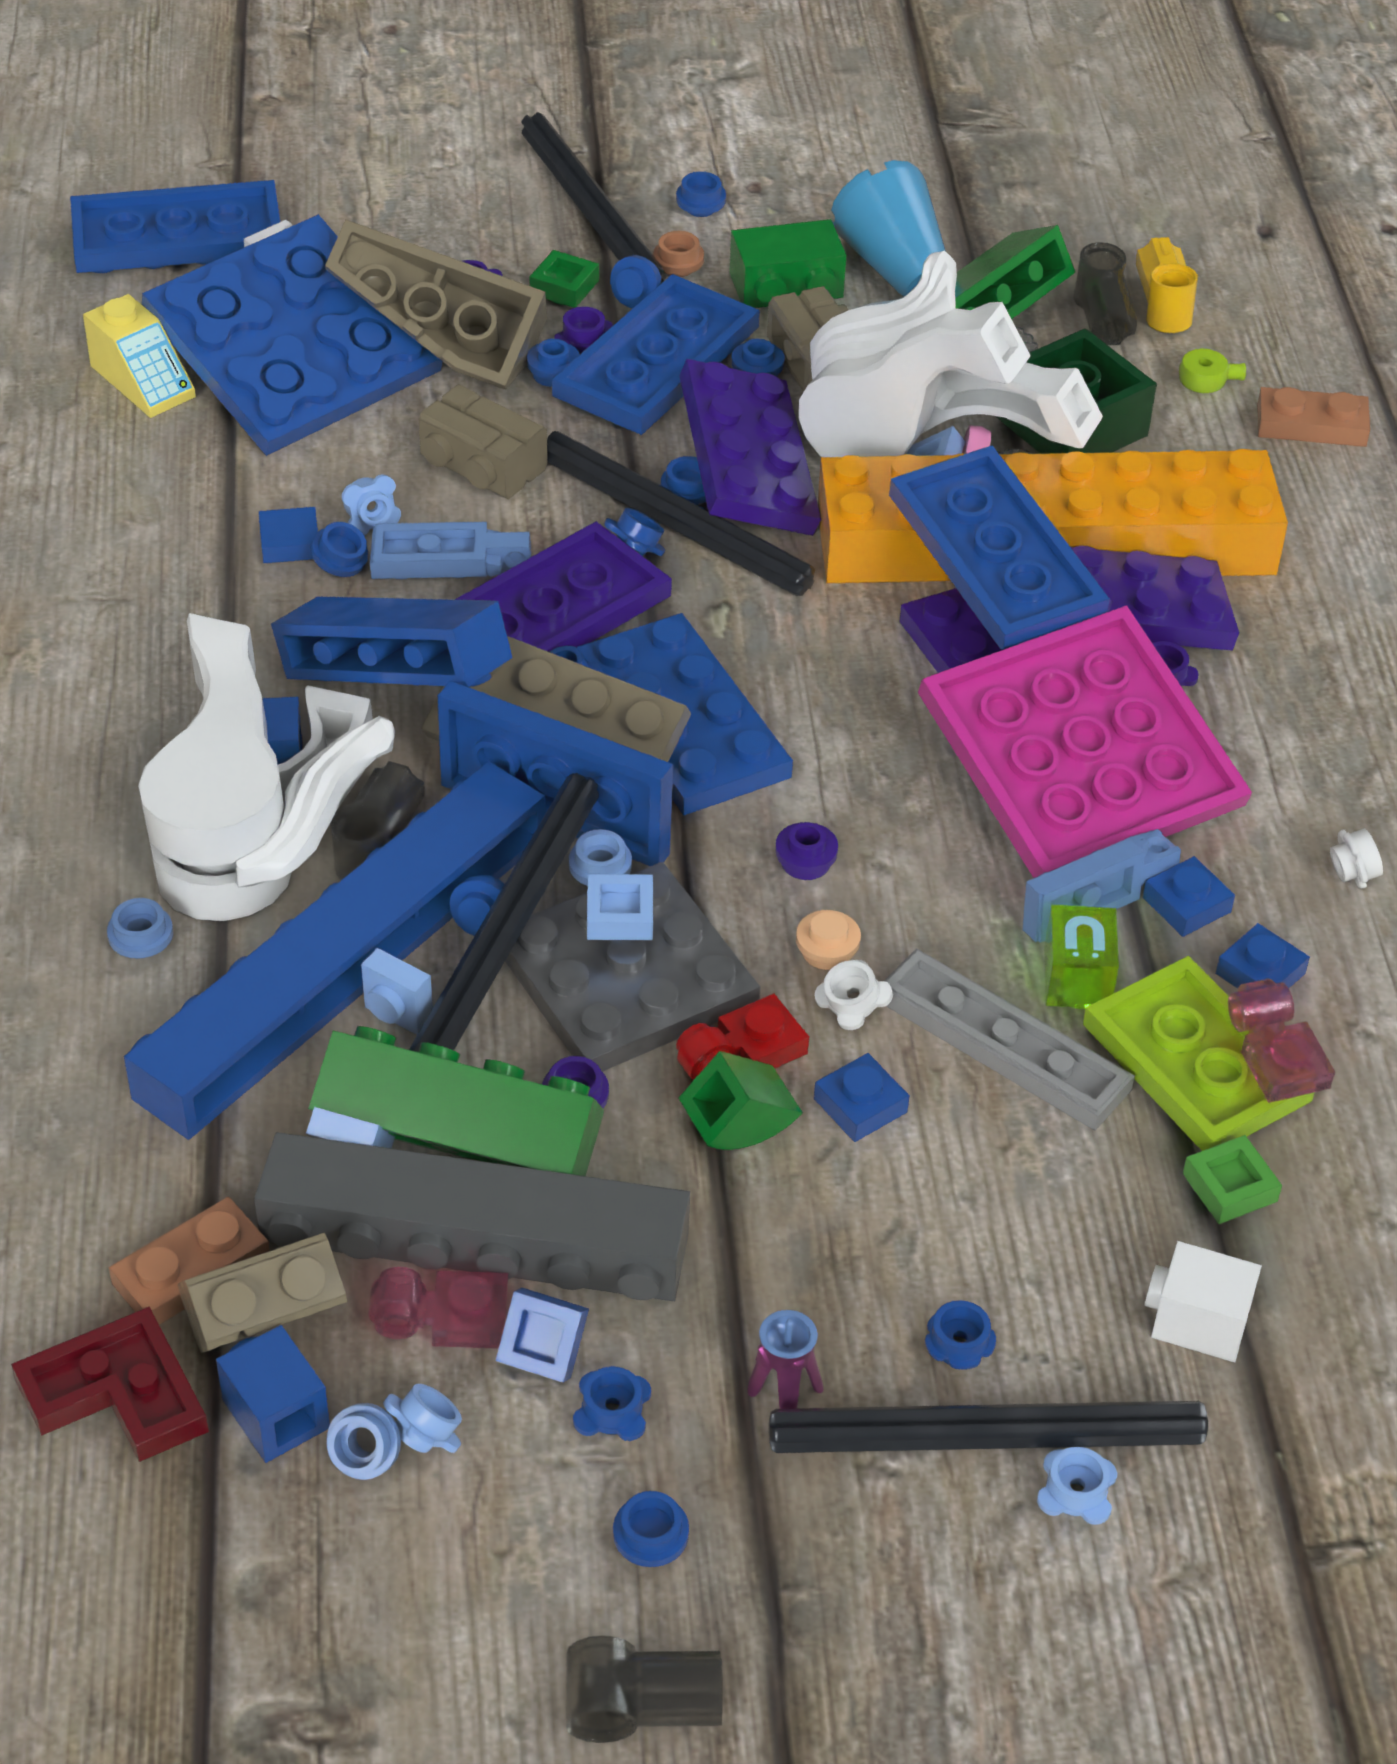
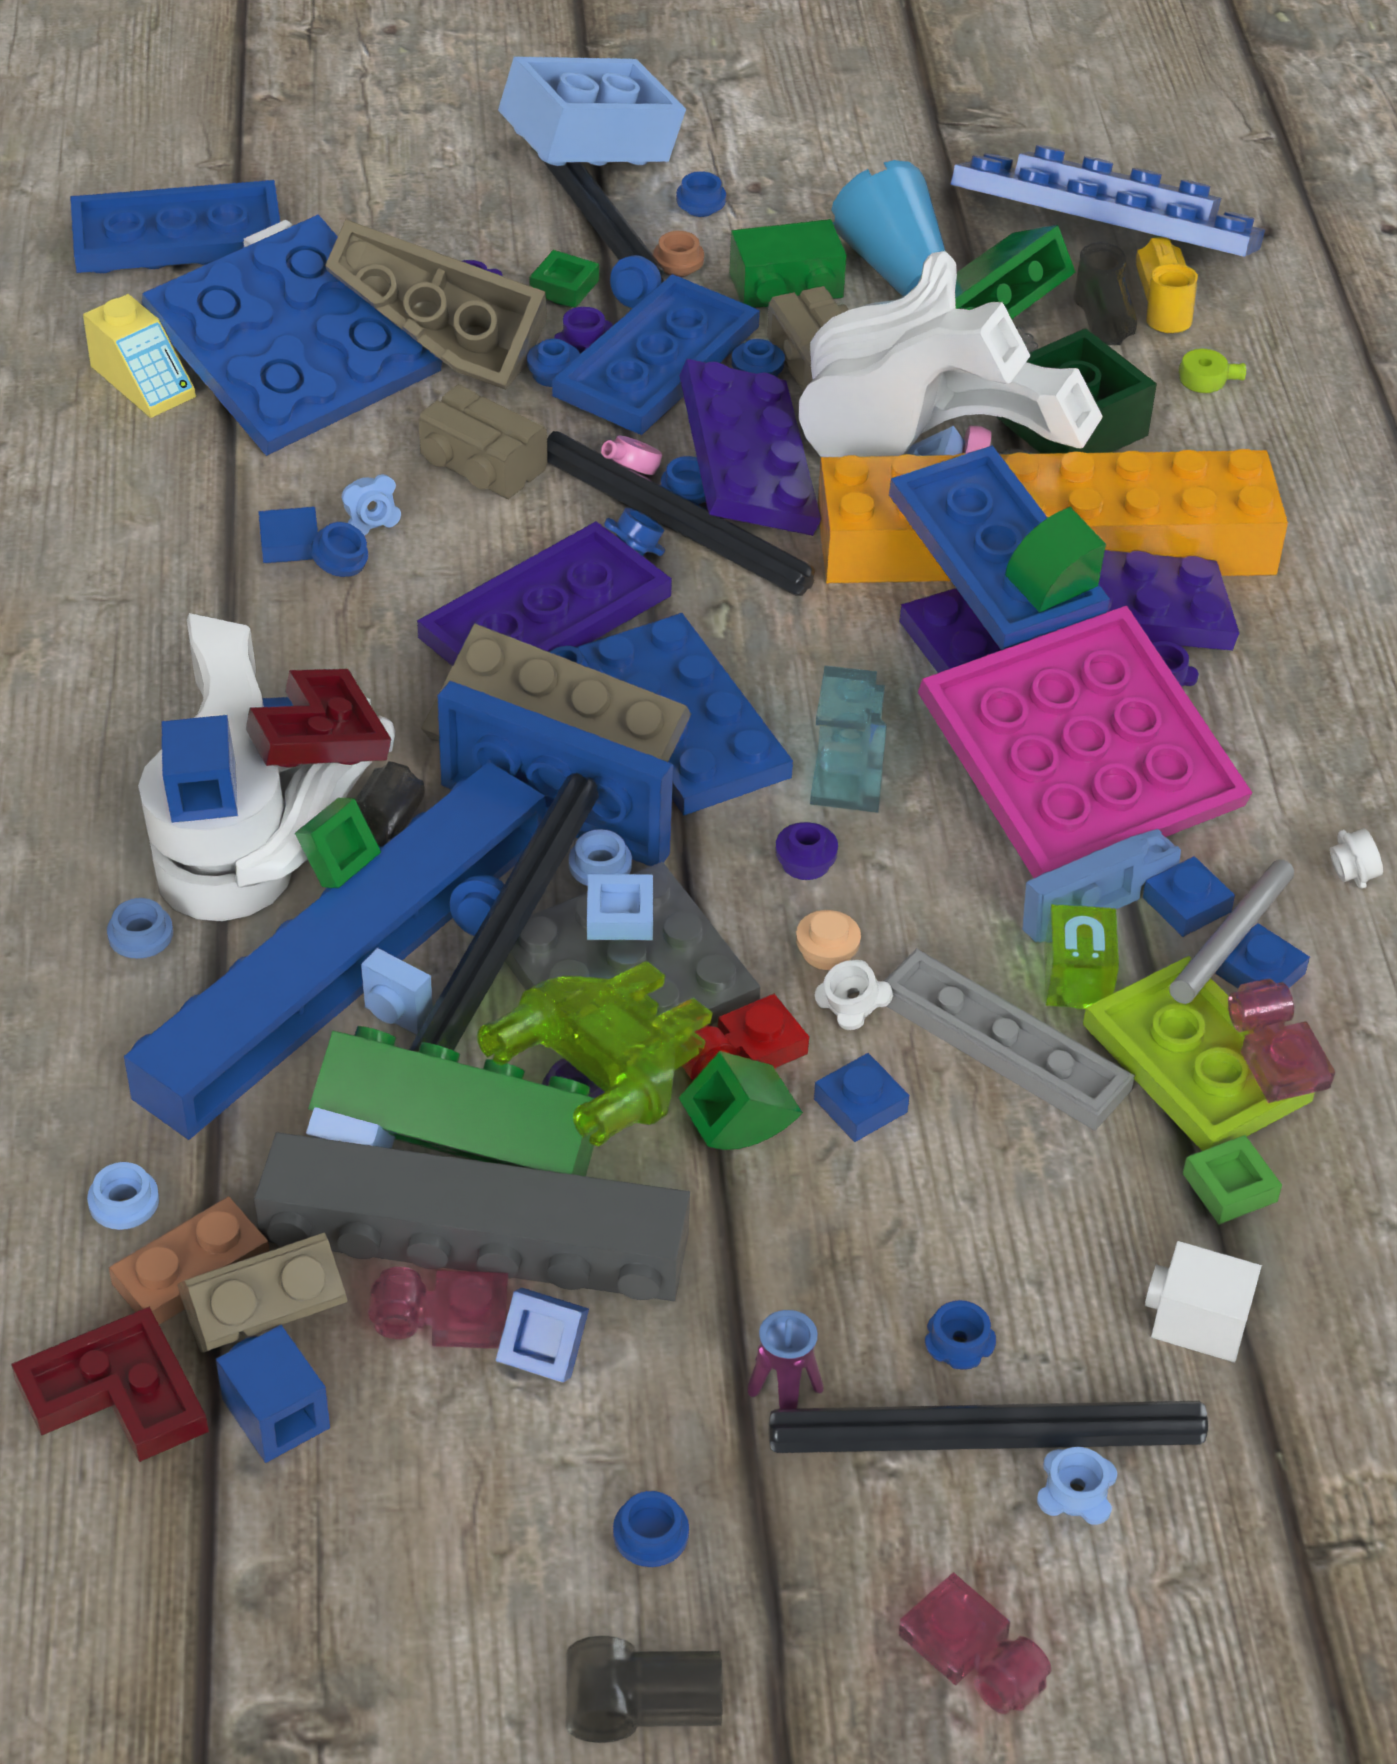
(120, 1182): none -> light blue plate
(199, 768): none -> blue brick
(324, 725): none -> dark red plate
(338, 842): none -> green plate
(347, 1453): medium blue plate -> none
(393, 641): blue brick -> none
(425, 1419): light blue plate -> none
(444, 550): medium blue hinge -> none
(591, 110): none -> light blue brick
(610, 1037): none -> clear neon green connector
(617, 1387): blue plate -> none
(632, 454): none -> bright pink piece
(849, 740): none -> clear light blue window
(963, 1633): none -> clear pink plate
(1057, 560): none -> green brick
(1111, 197): none -> plate
(1231, 932): none -> light grey bar
(1313, 416): nougat plate -> none

